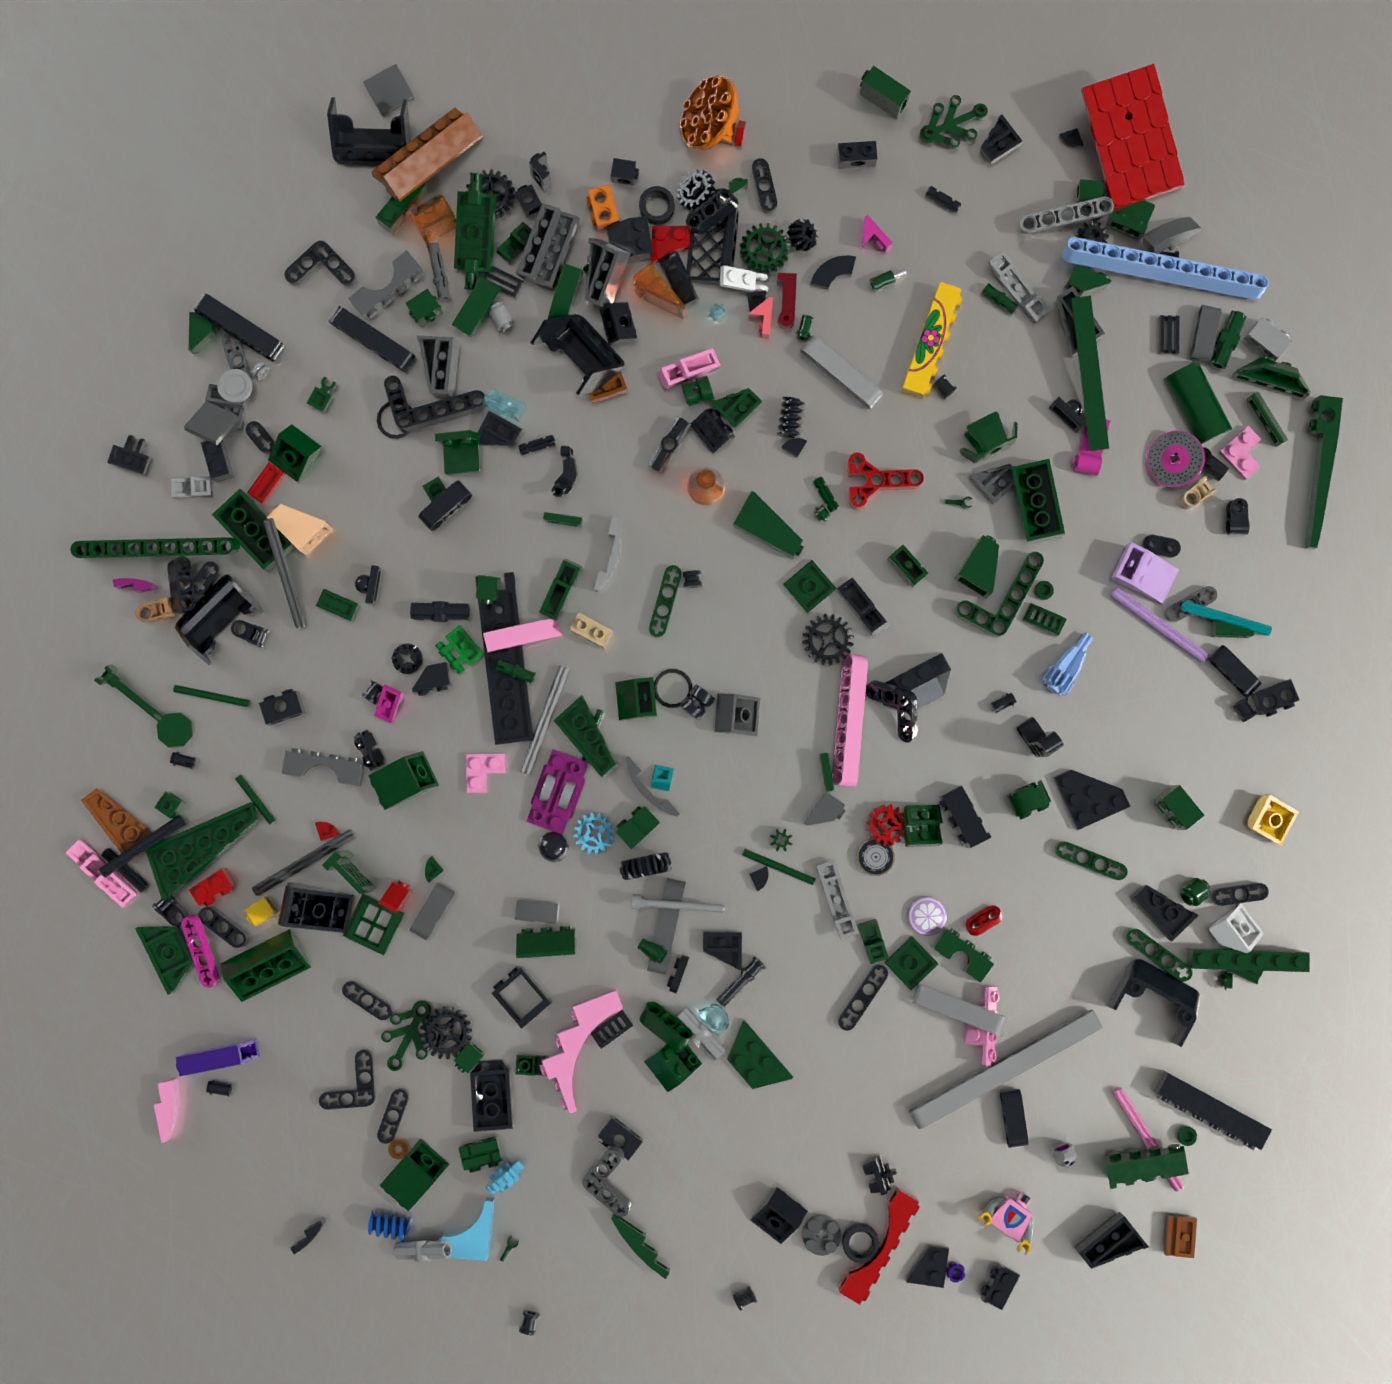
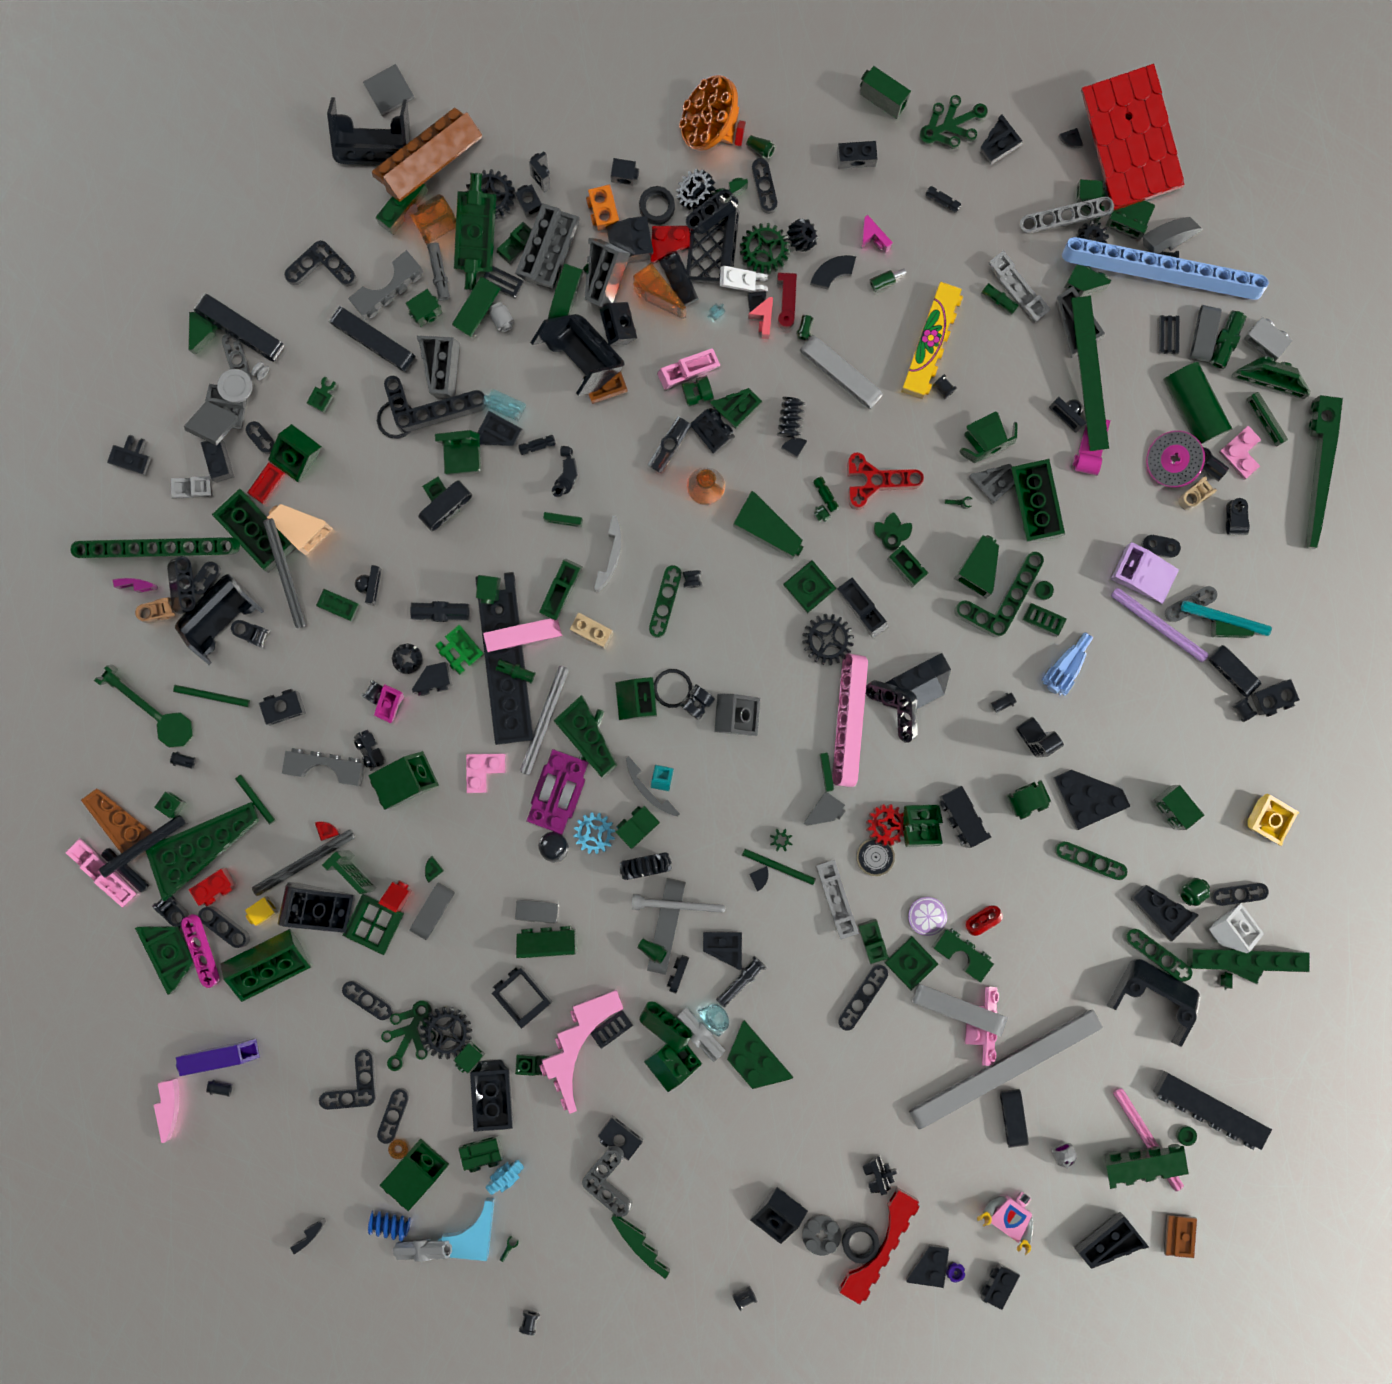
(763, 147): none -> dark green cone
(892, 529): none -> dark green plate

